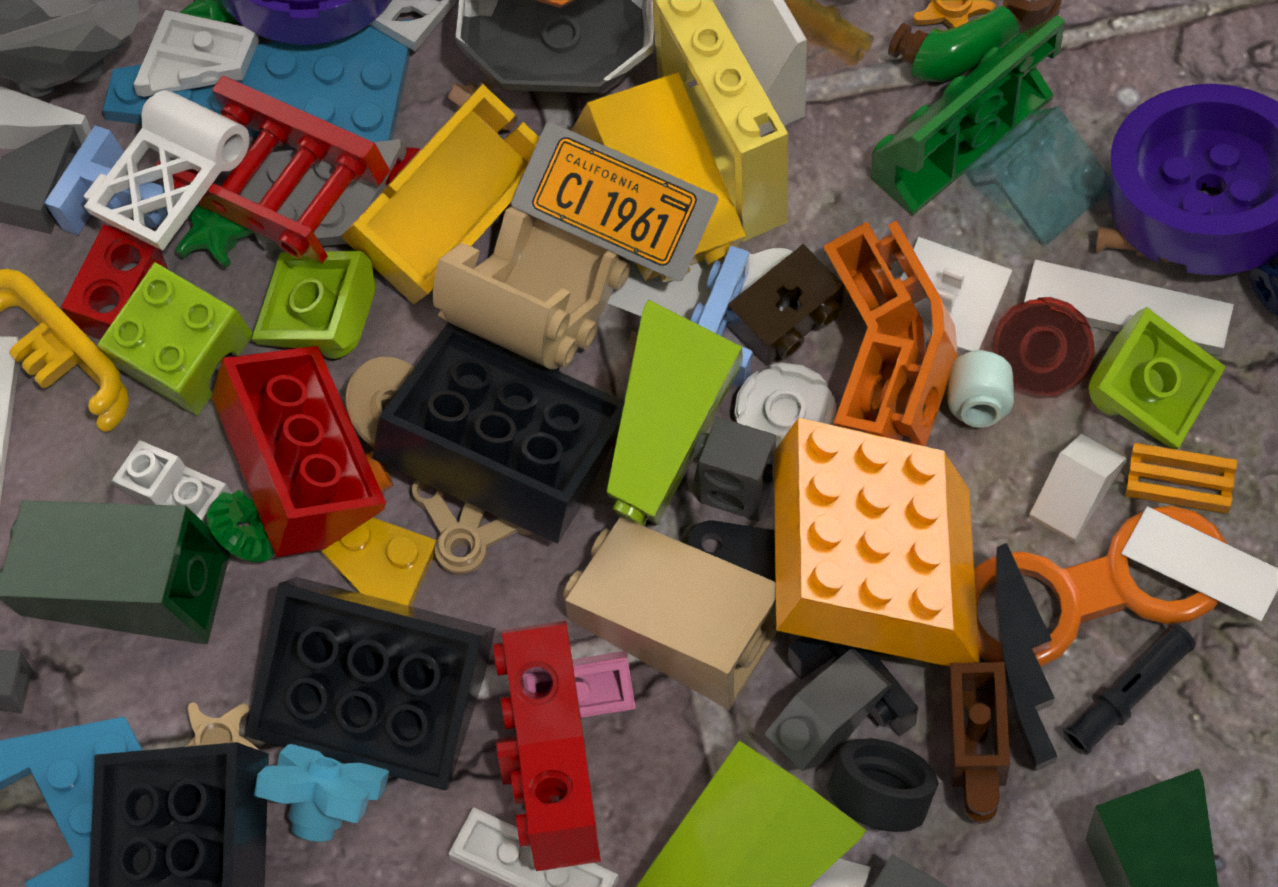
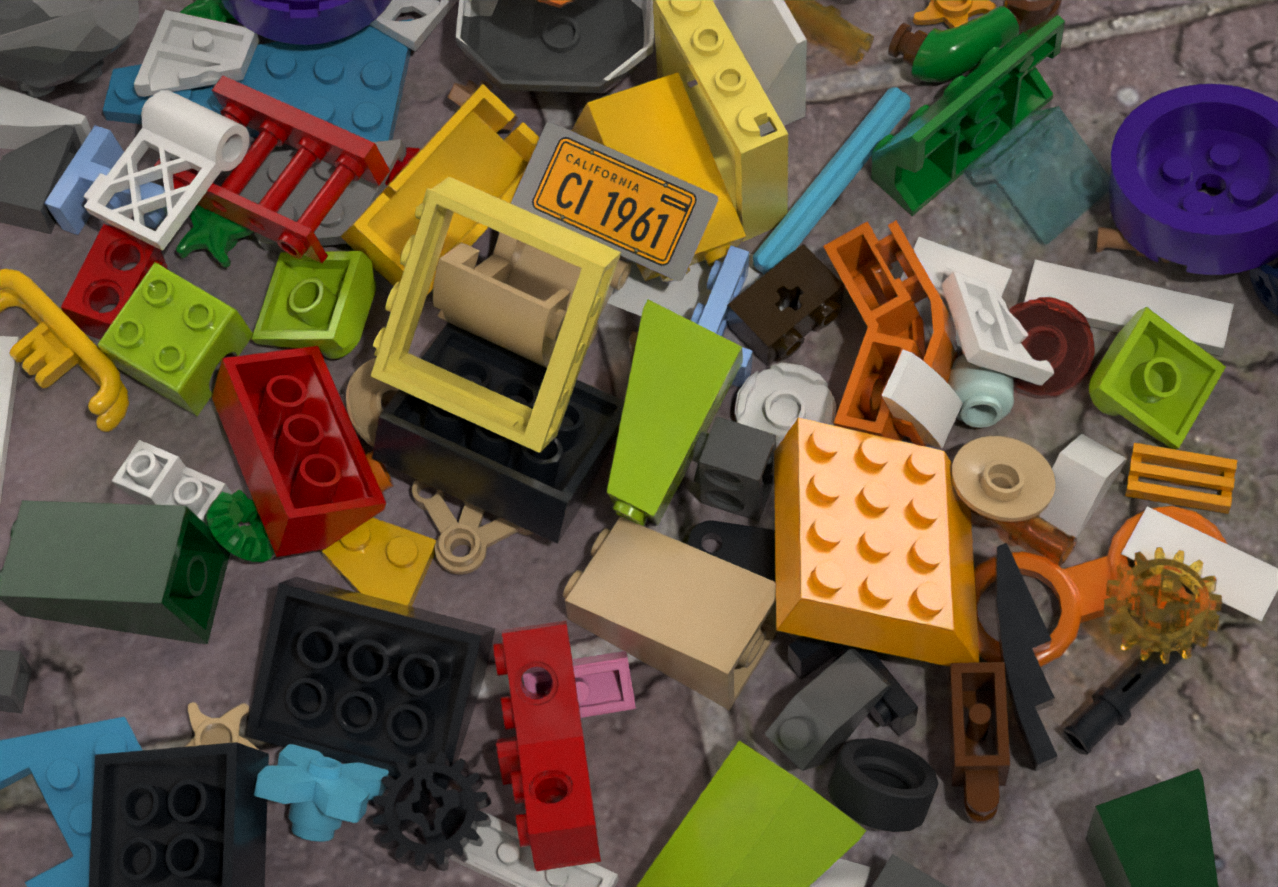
(453, 393): none -> light yellow window
(453, 809): none -> black gear
(832, 180): none -> medium azure axle
(922, 397): none -> white slope
(989, 331): none -> white wing
(1003, 478): none -> tan dish
(1038, 535): none -> clear orange pin
(1181, 619): none -> clear yellow gear

